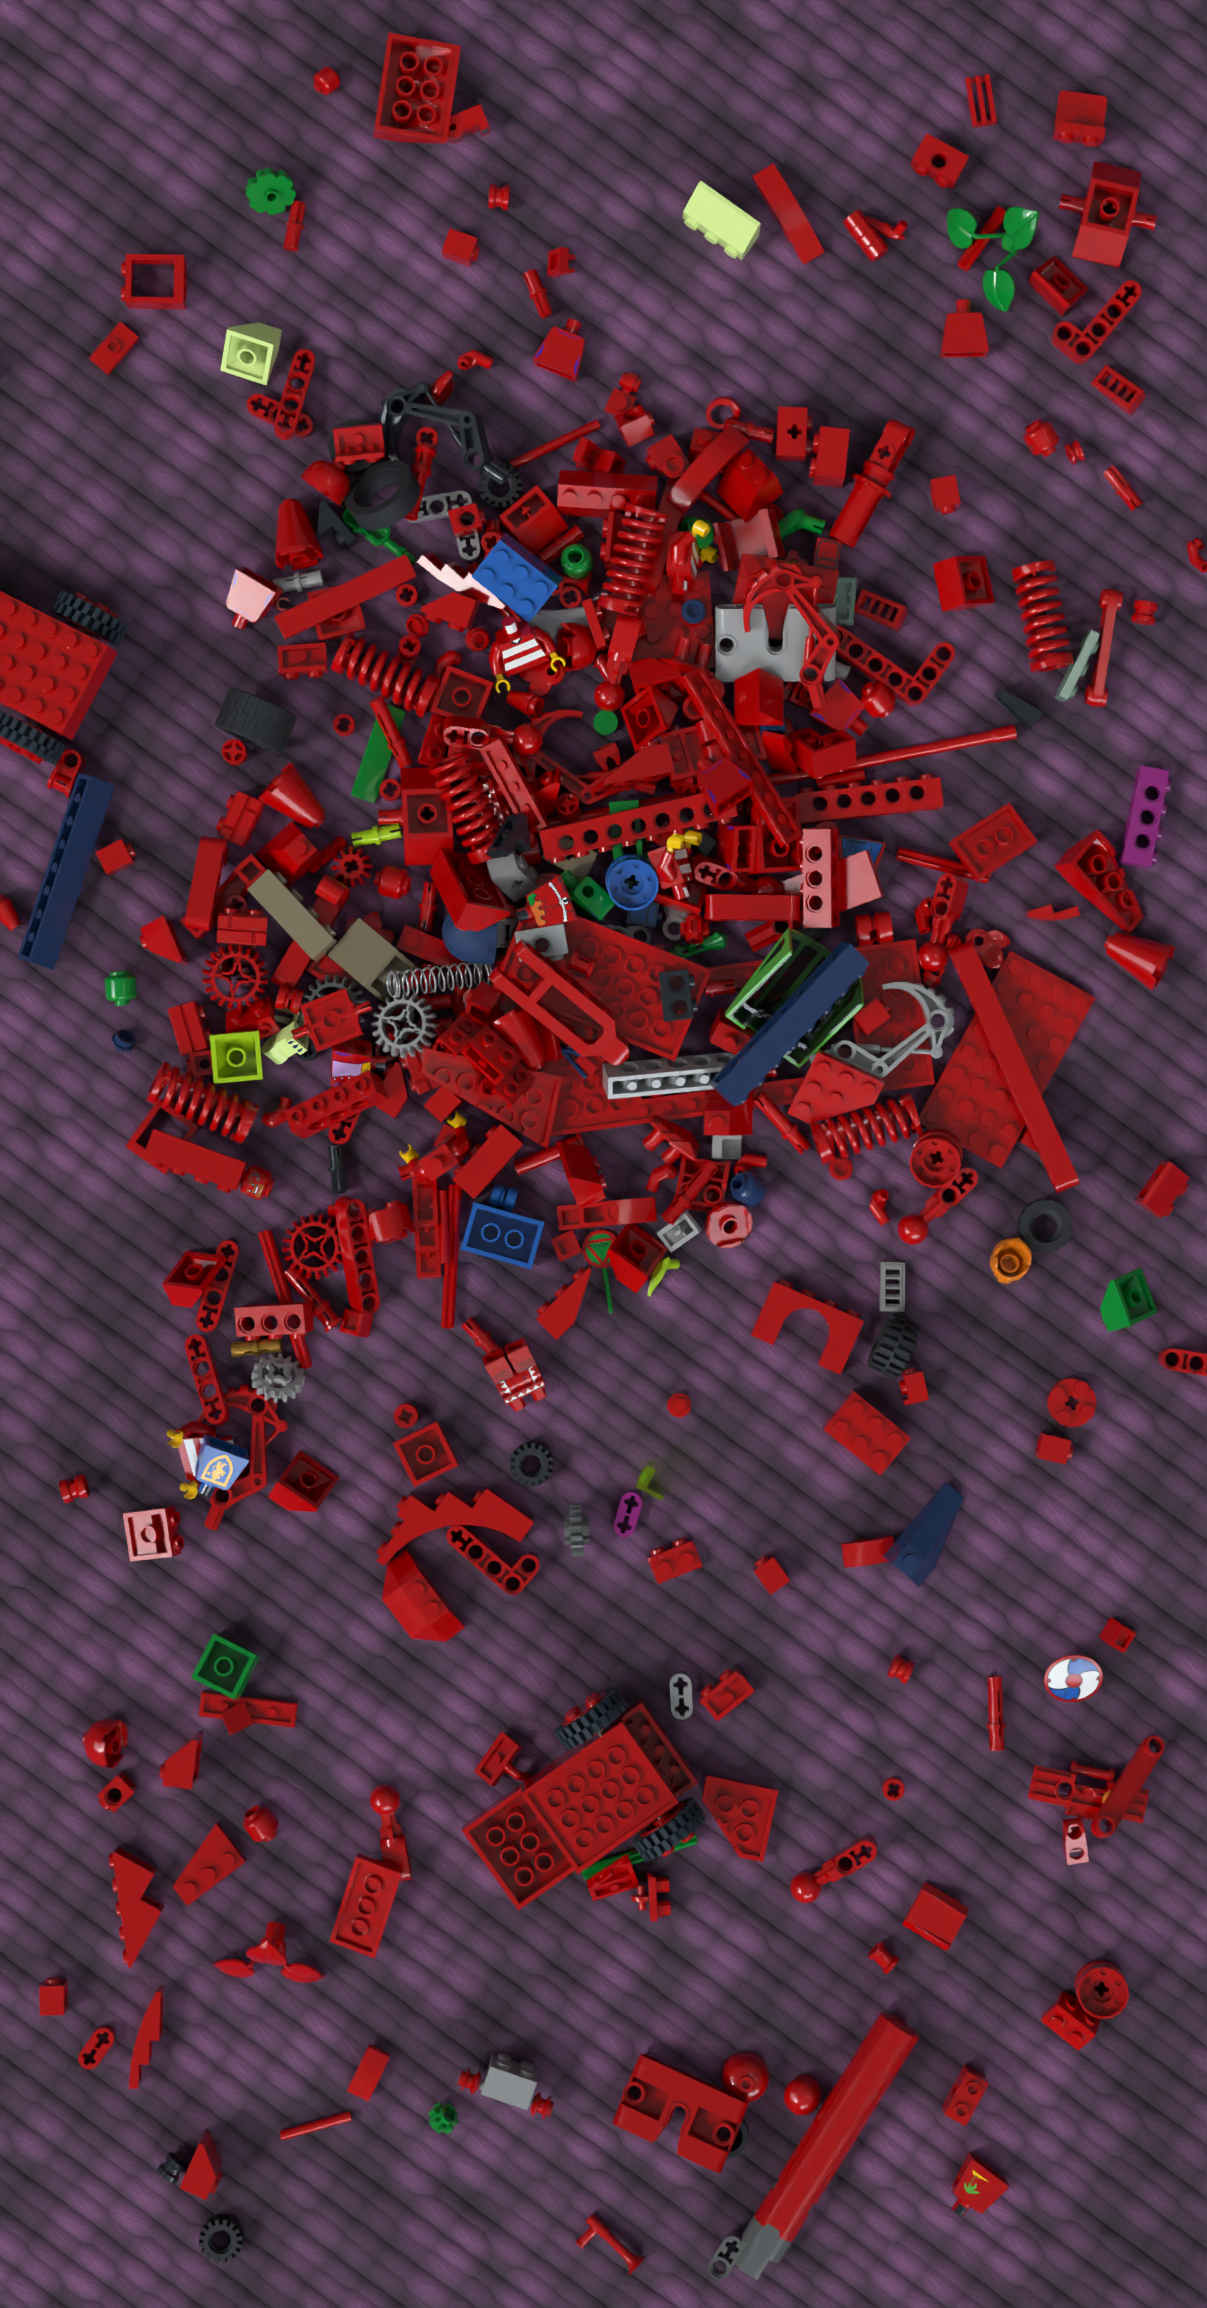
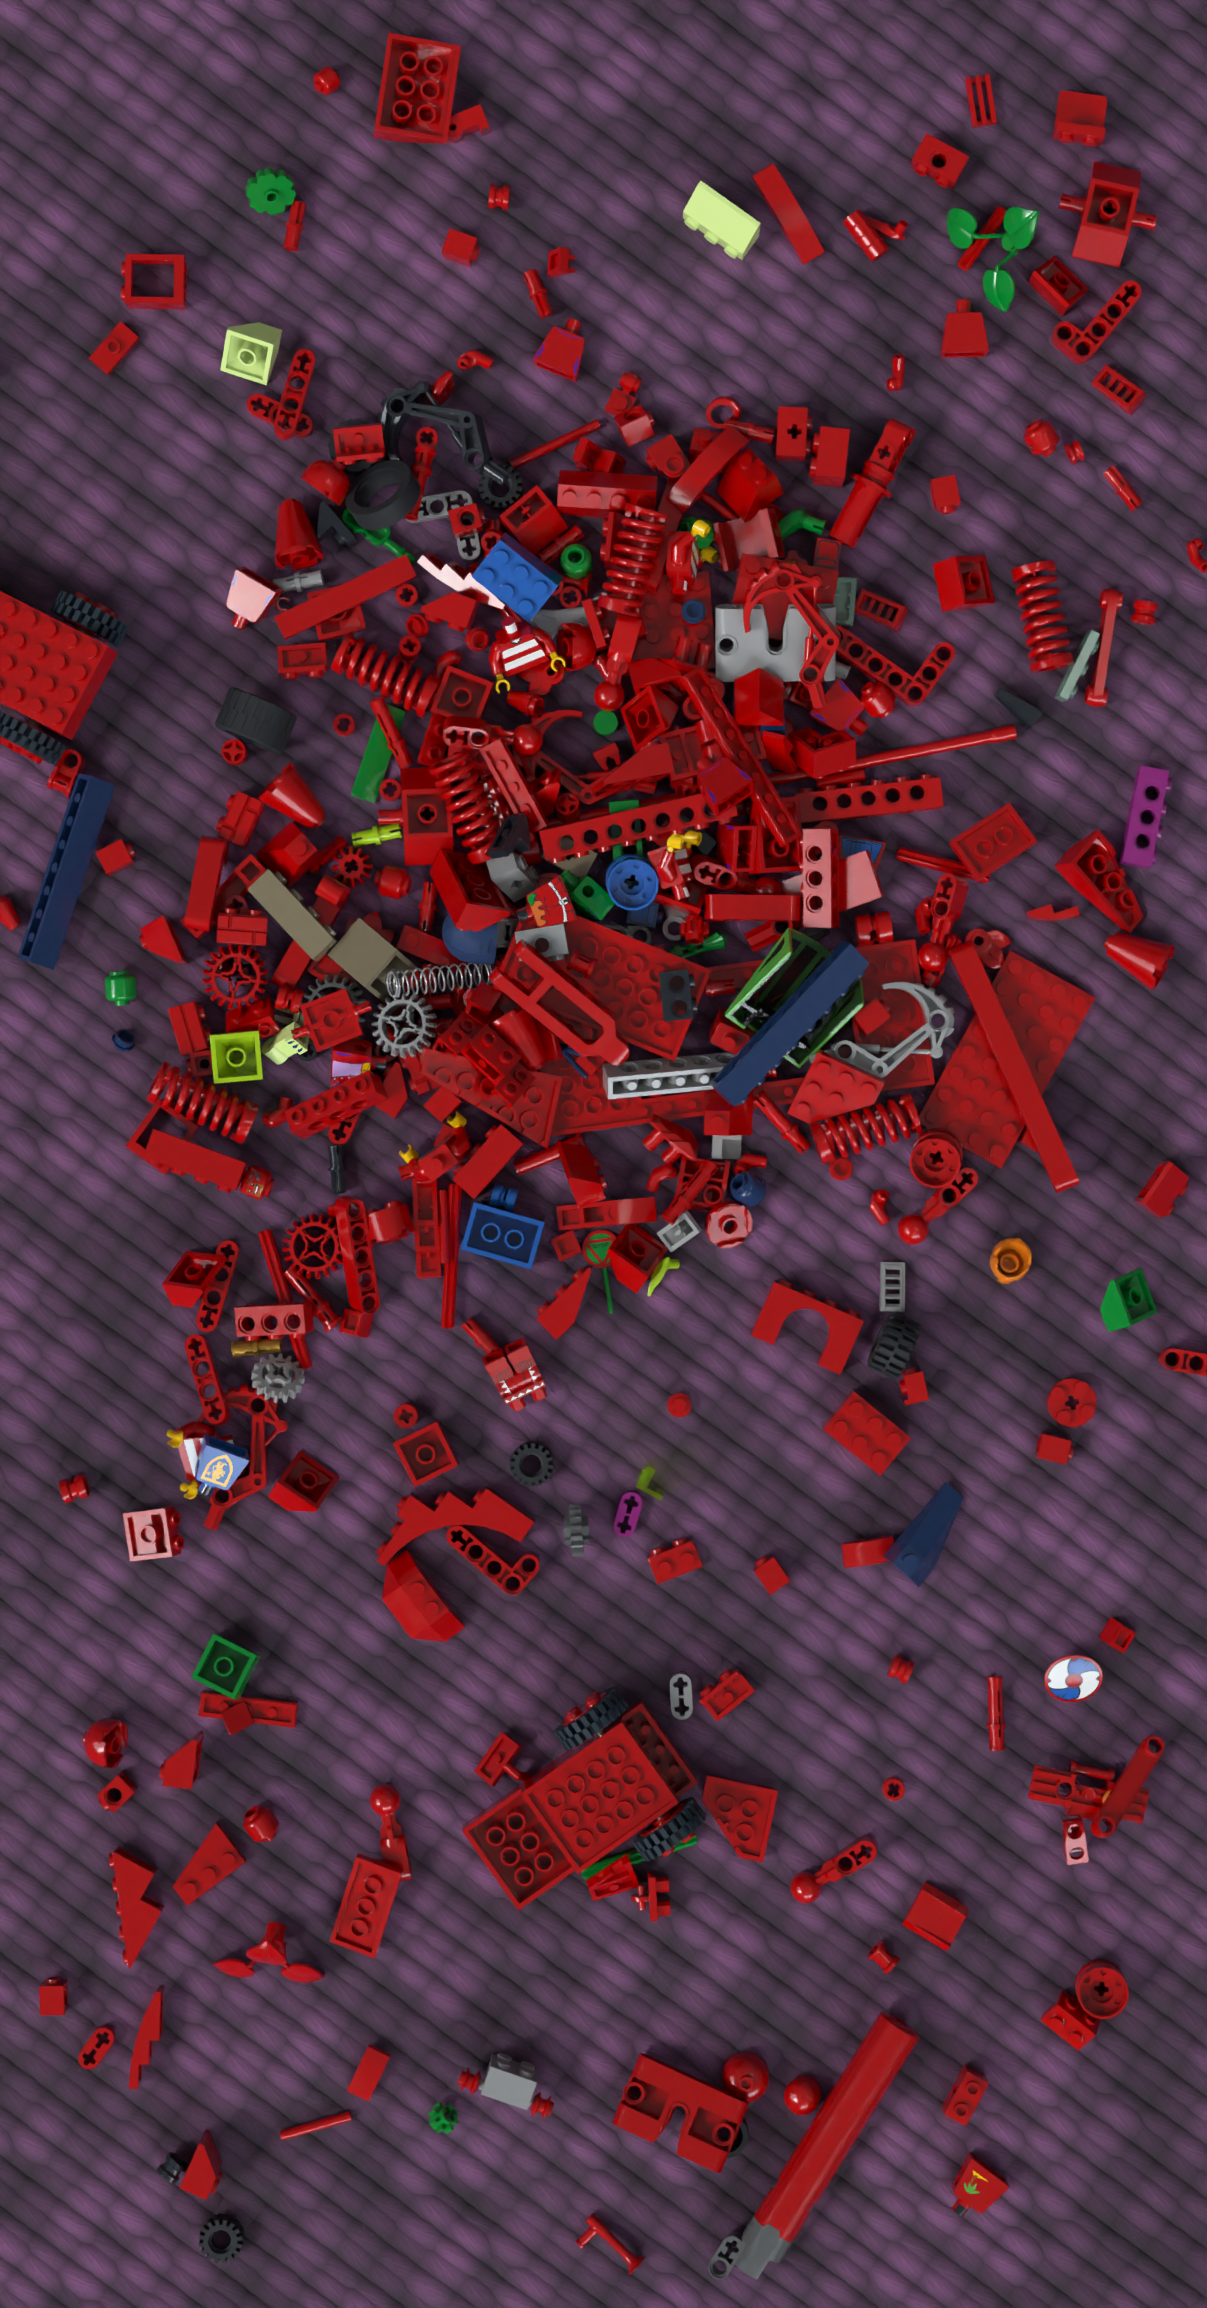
(898, 371): none -> red arm
(1063, 1220): black tyre -> none

